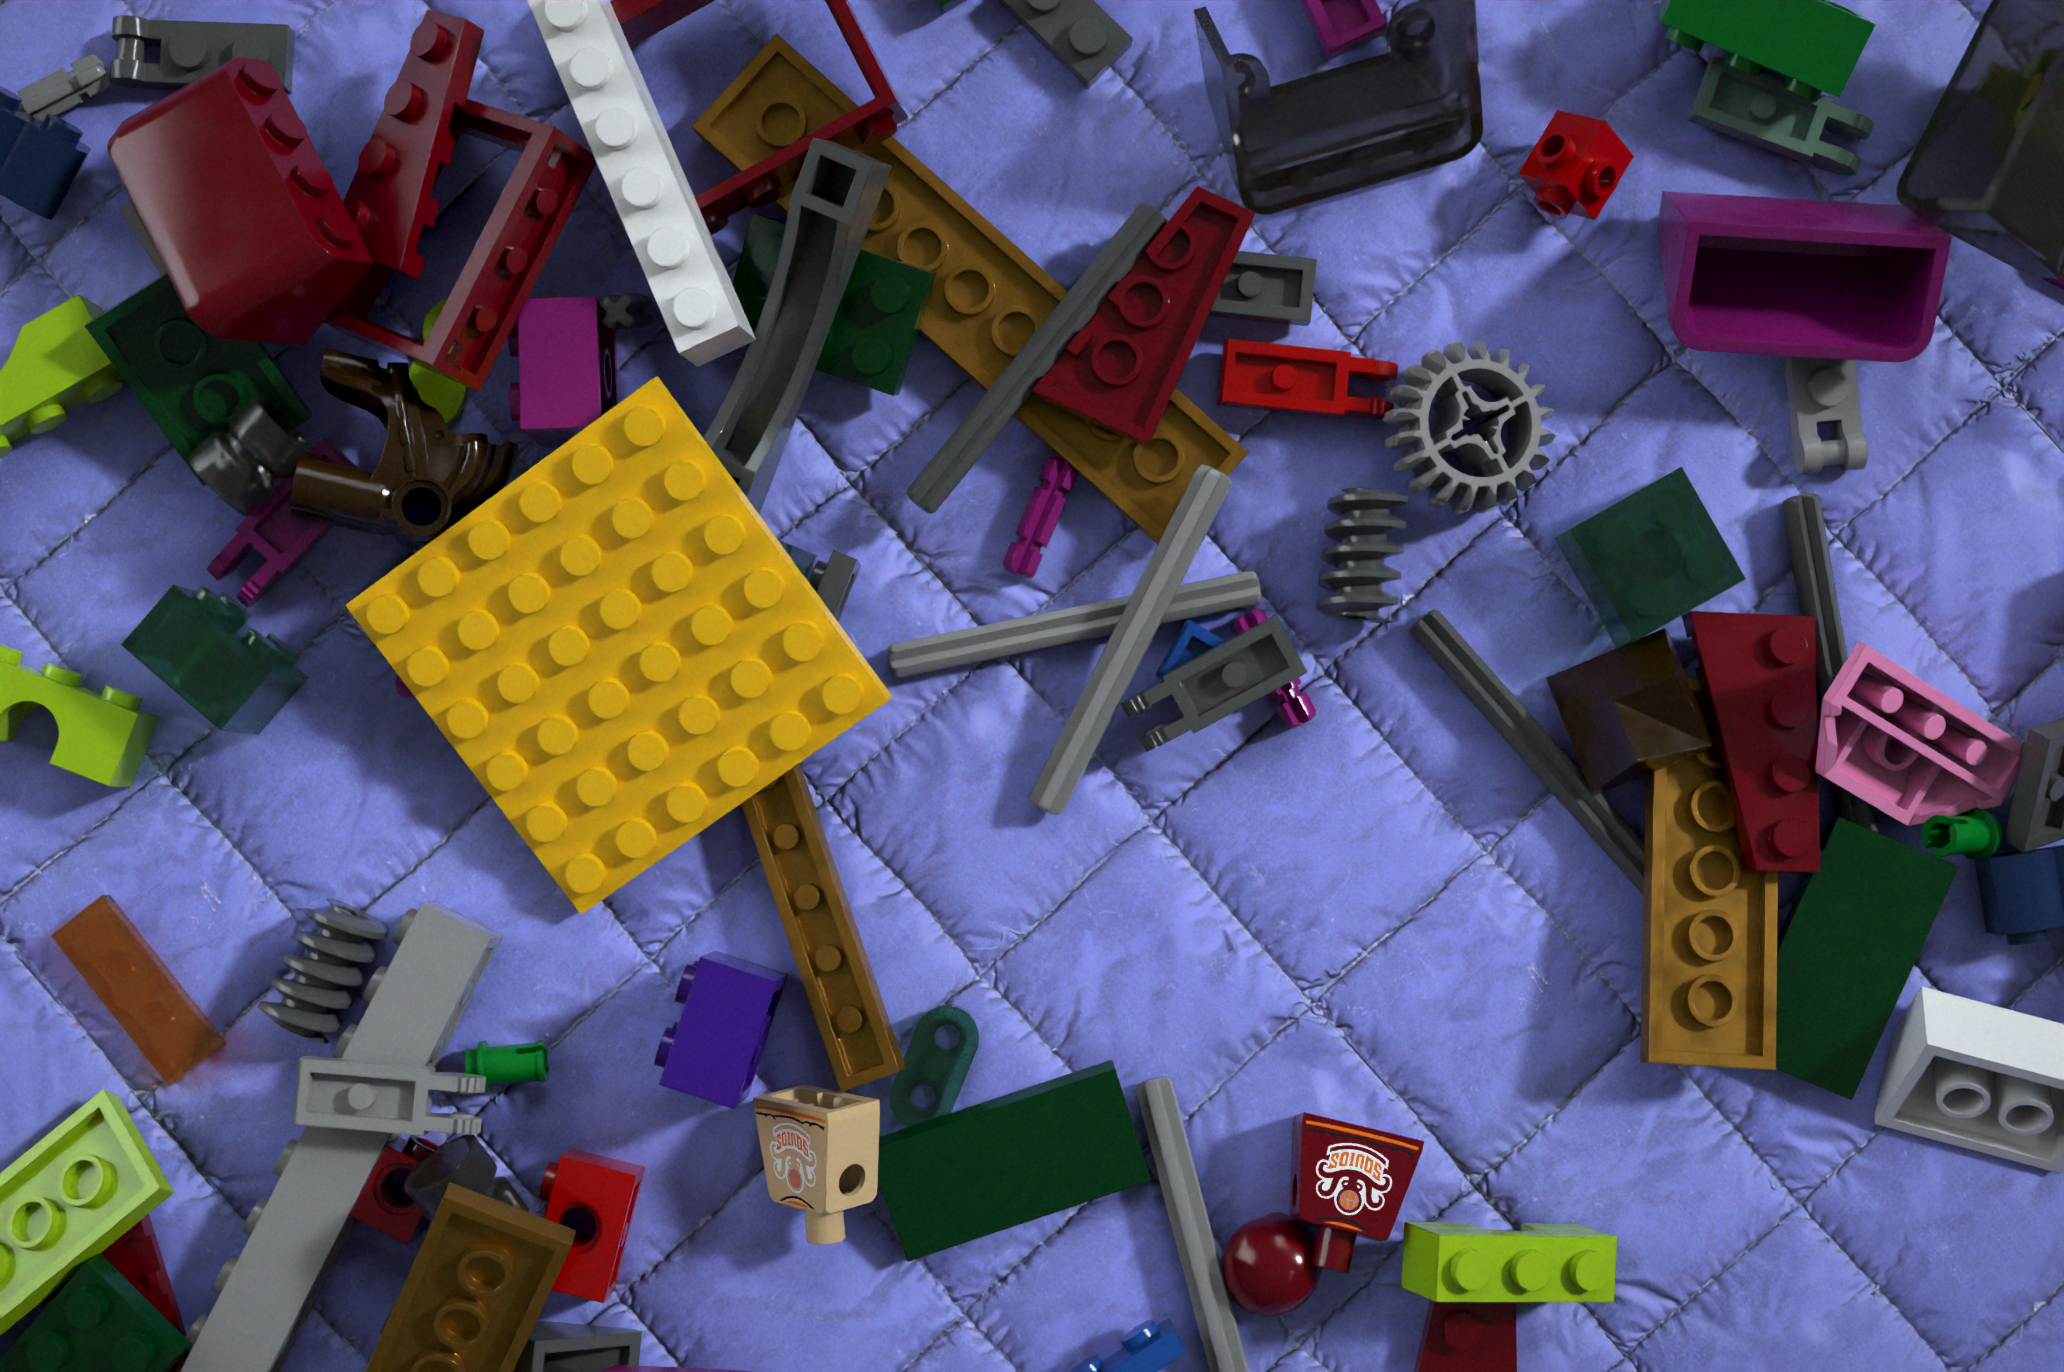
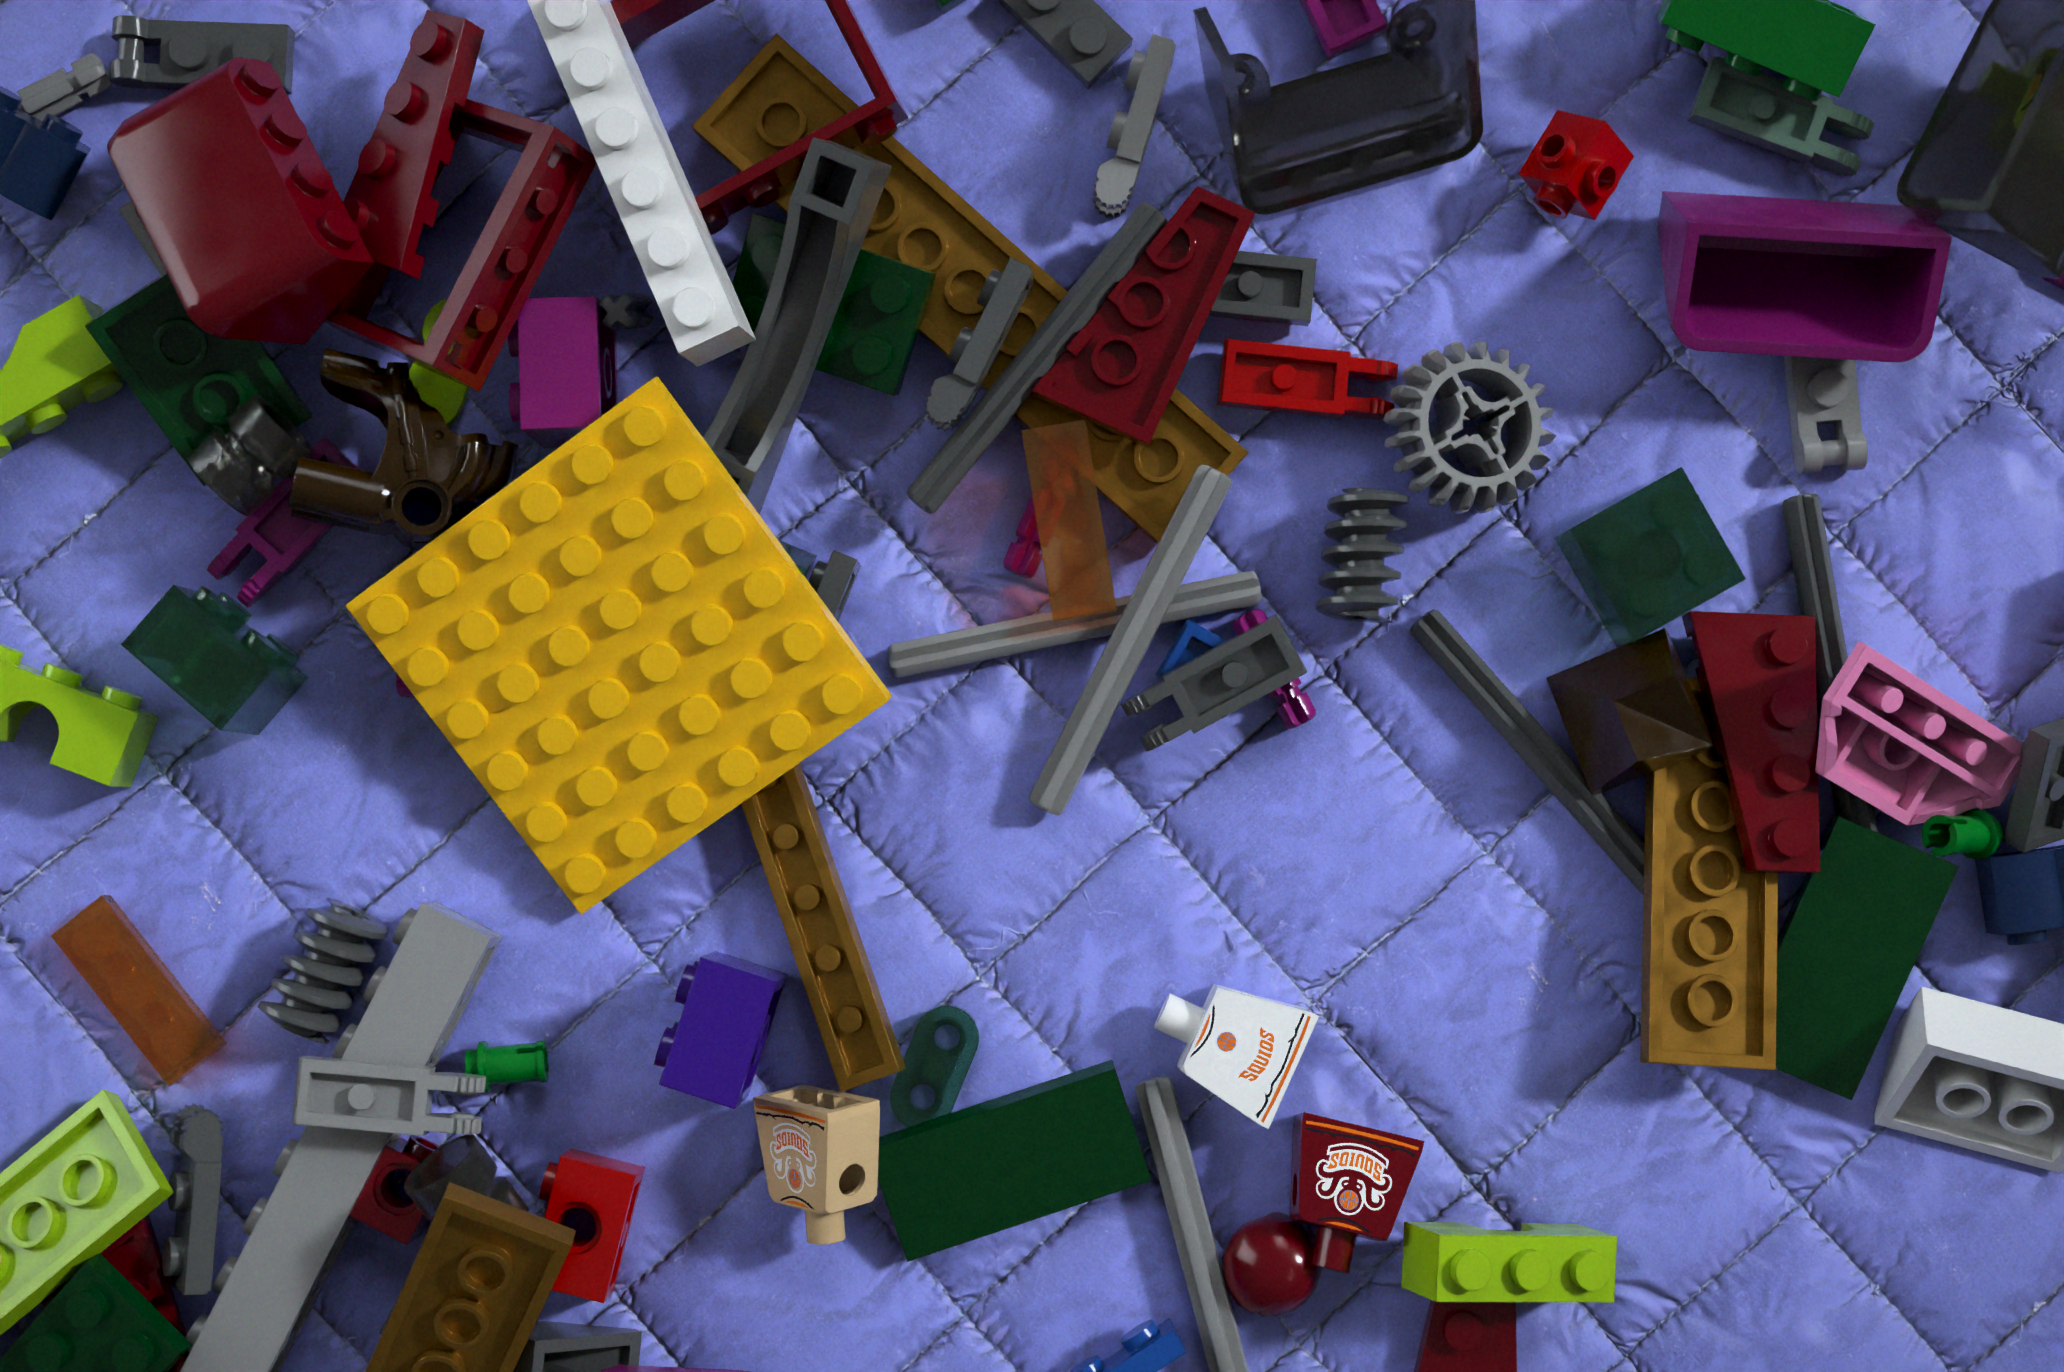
(196, 1189): none -> dark grey hinge
(977, 348): none -> dark grey hinge
(1068, 520): none -> clear orange plate
(1133, 129): none -> light grey hinge
(1239, 1046): none -> white torso

